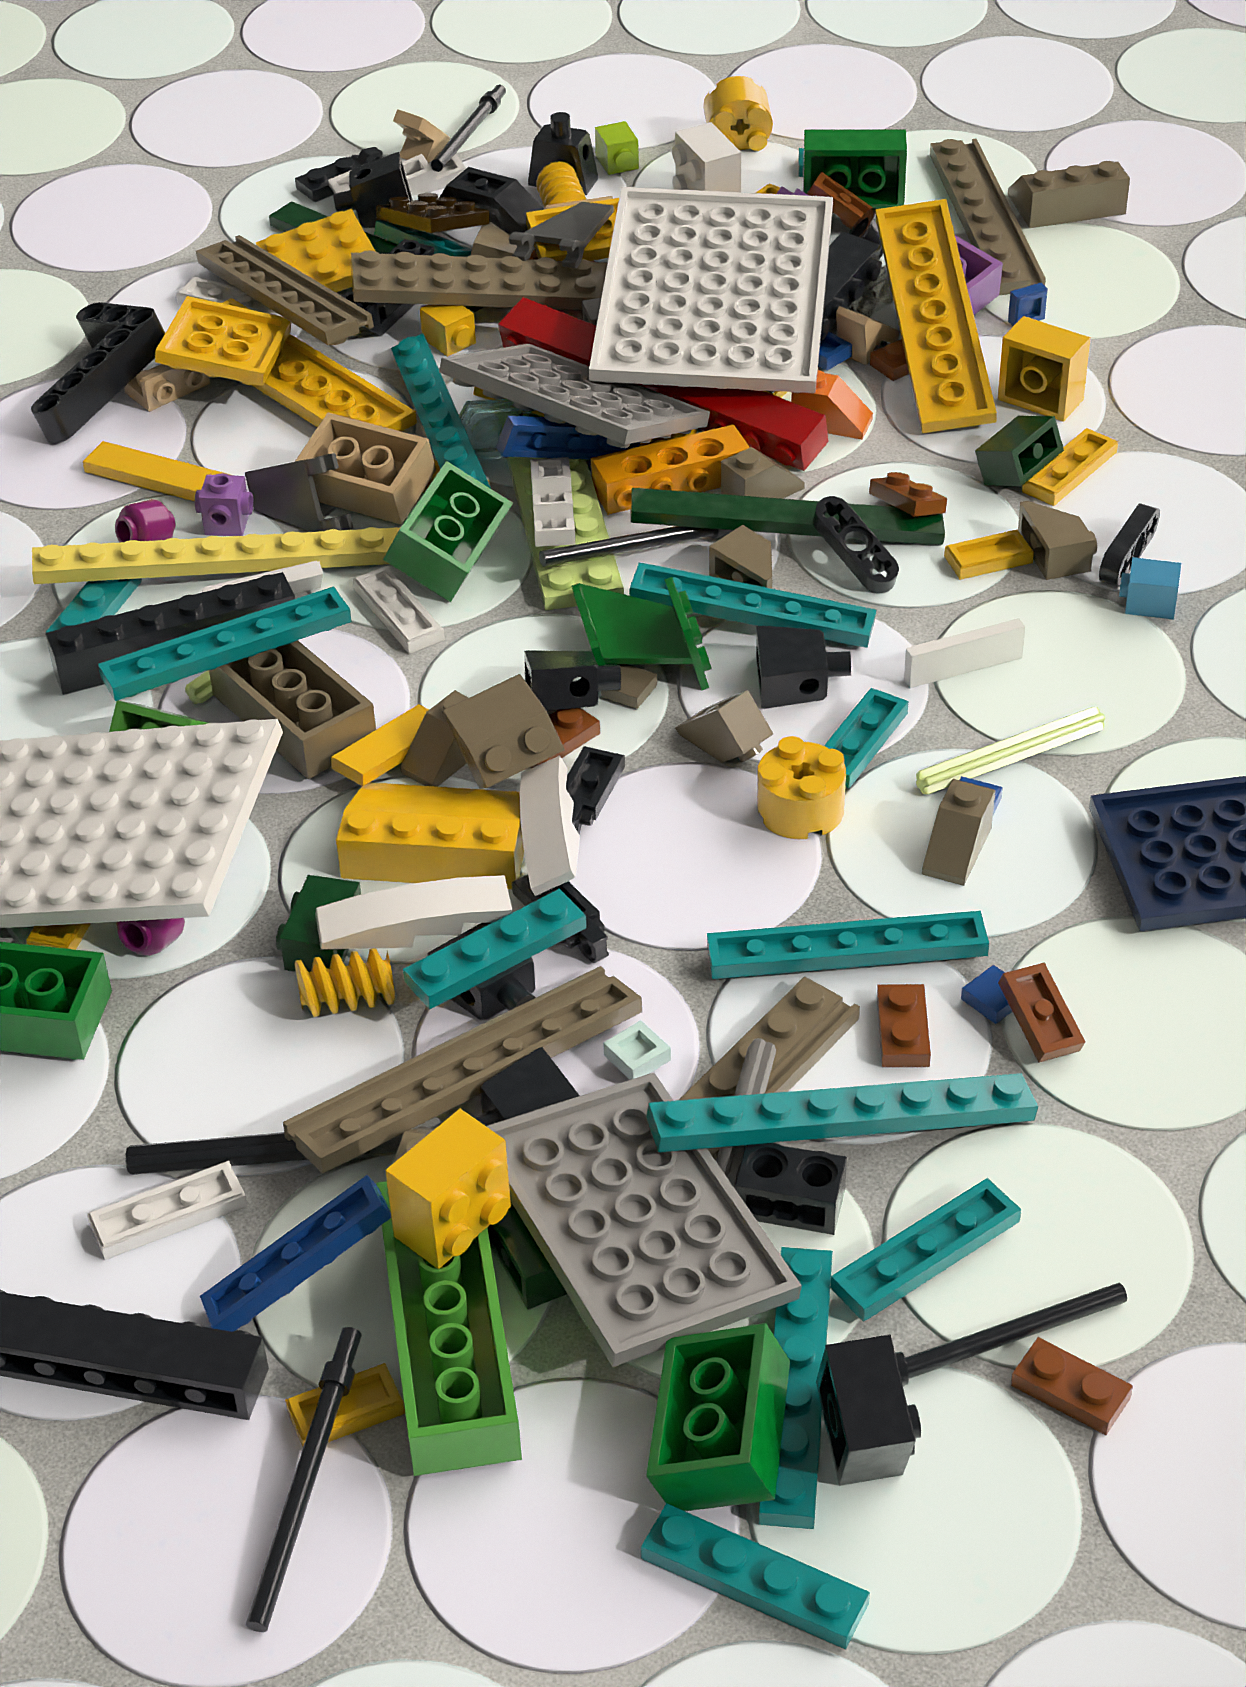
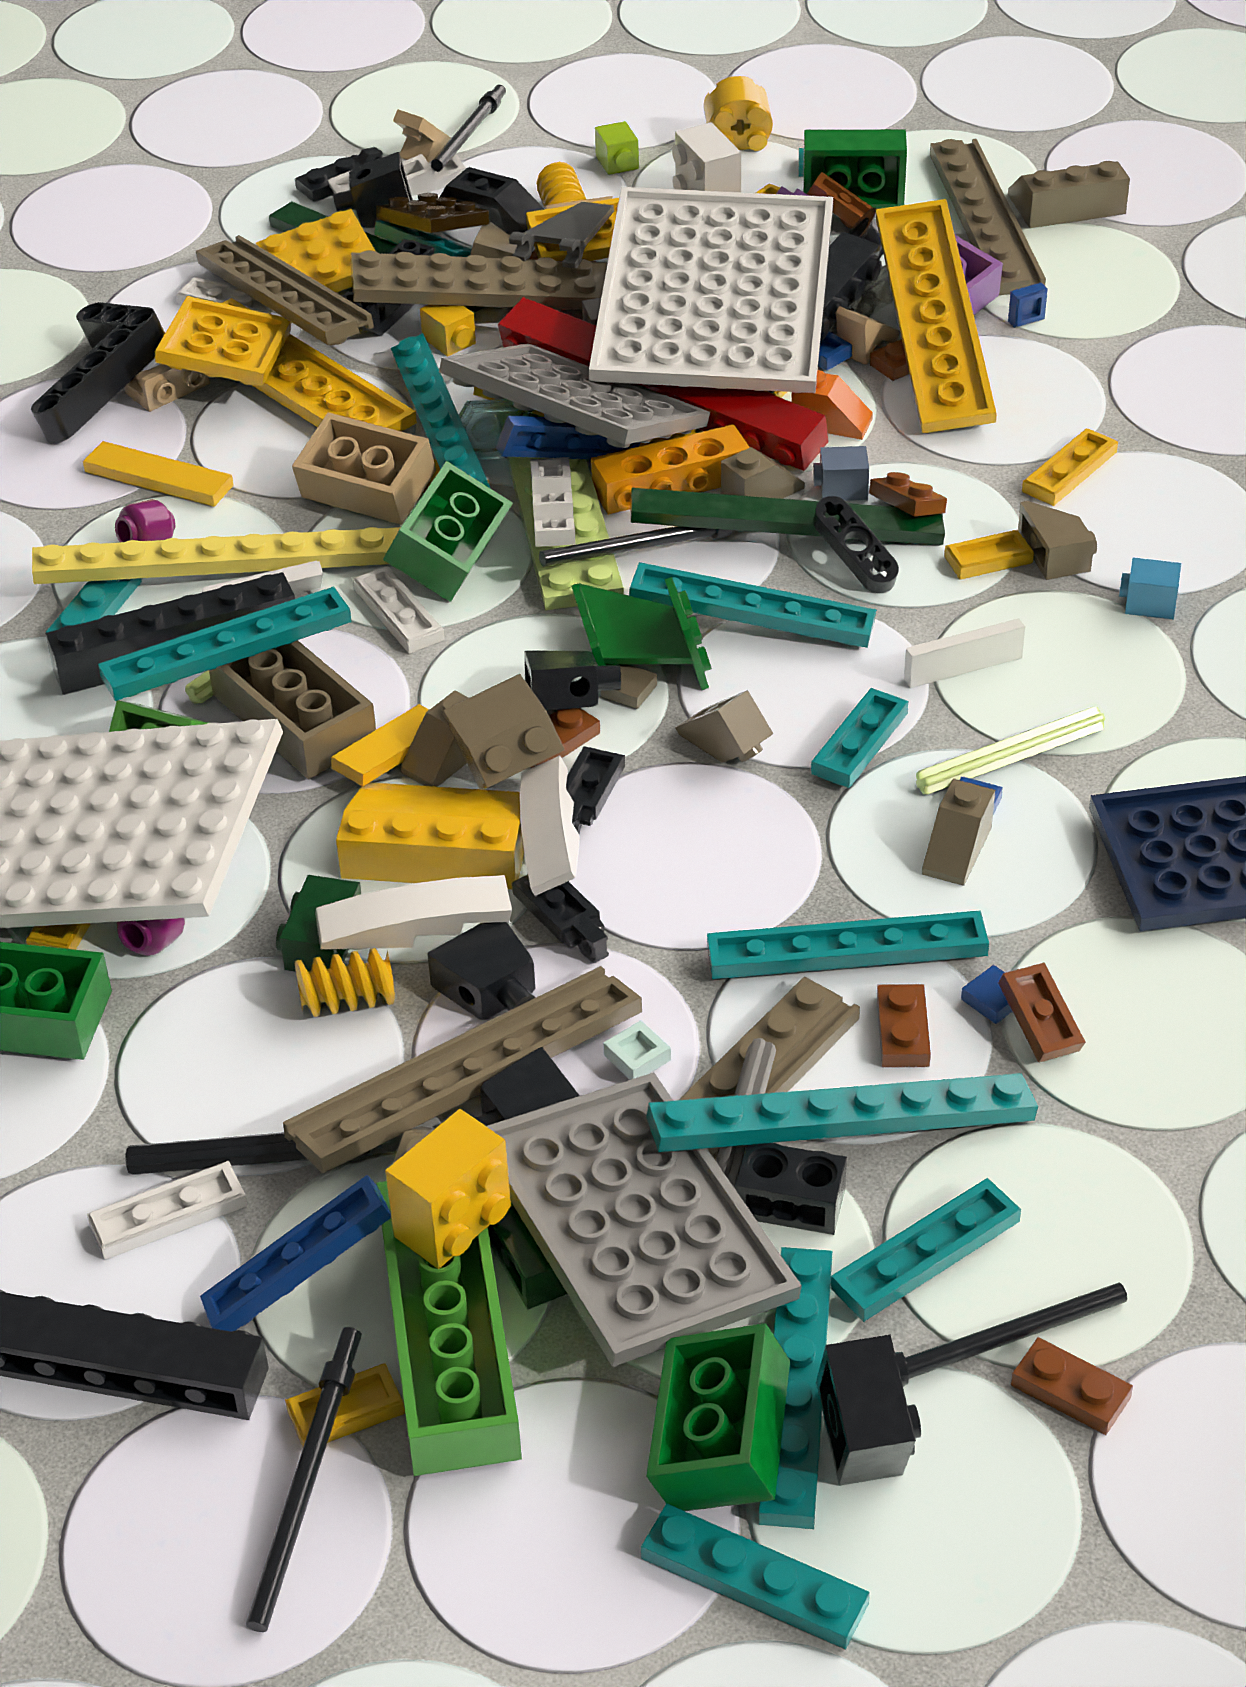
(224, 505): medium lavender brick -> none
(291, 495): dark grey flag -> none
(494, 949): teal plate -> none
(564, 144): black torso -> none
(742, 558): dark tan slope -> none
(795, 665): black torso -> none
(801, 788): yellow brick -> none
(843, 472): none -> sand blue brick
(1019, 450): dark green brick -> none
(1043, 368): yellow brick -> none
(1129, 543): black beam -> none

